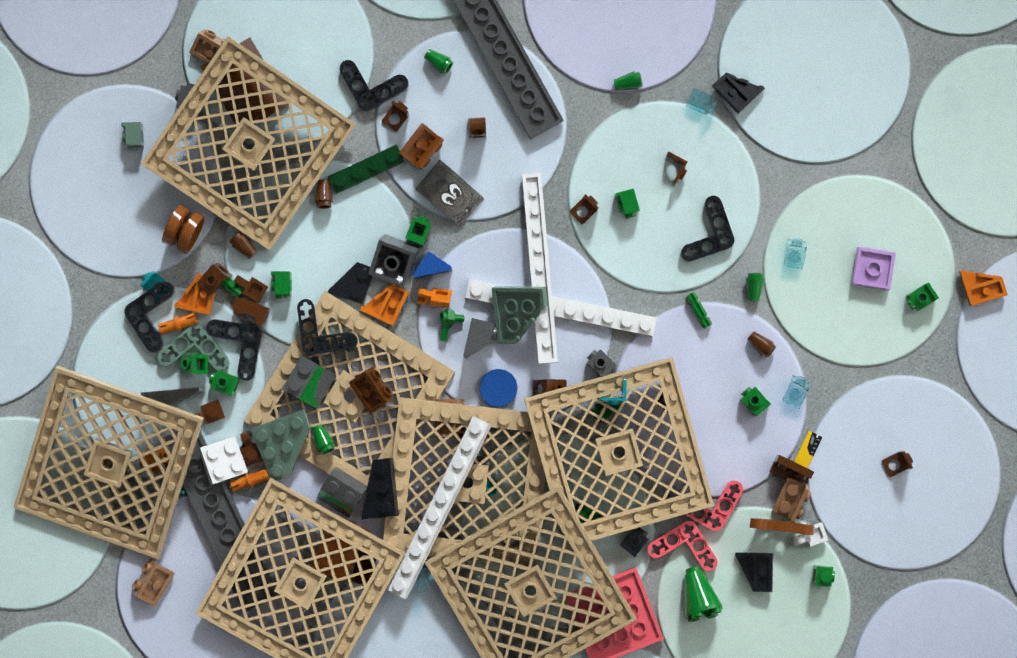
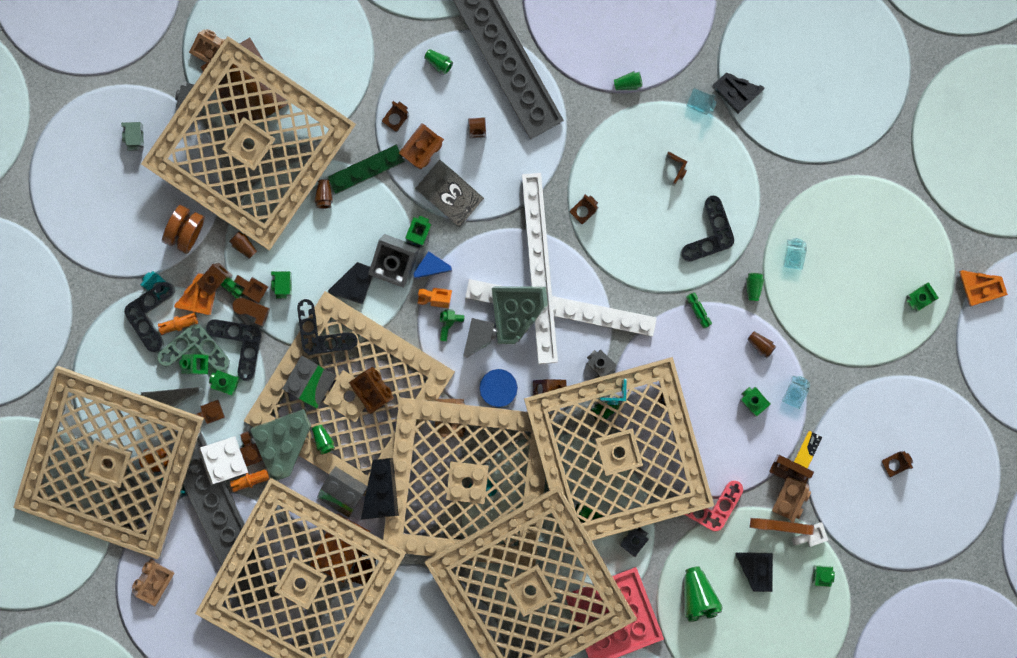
(366, 92): black beam -> none
(387, 304): orange wing -> none
(422, 580): clear light blue bracket -> none
(439, 507): white plate -> none
(628, 203): green brick -> none
(683, 537): coral beam -> none
(873, 268): lavender plate -> none

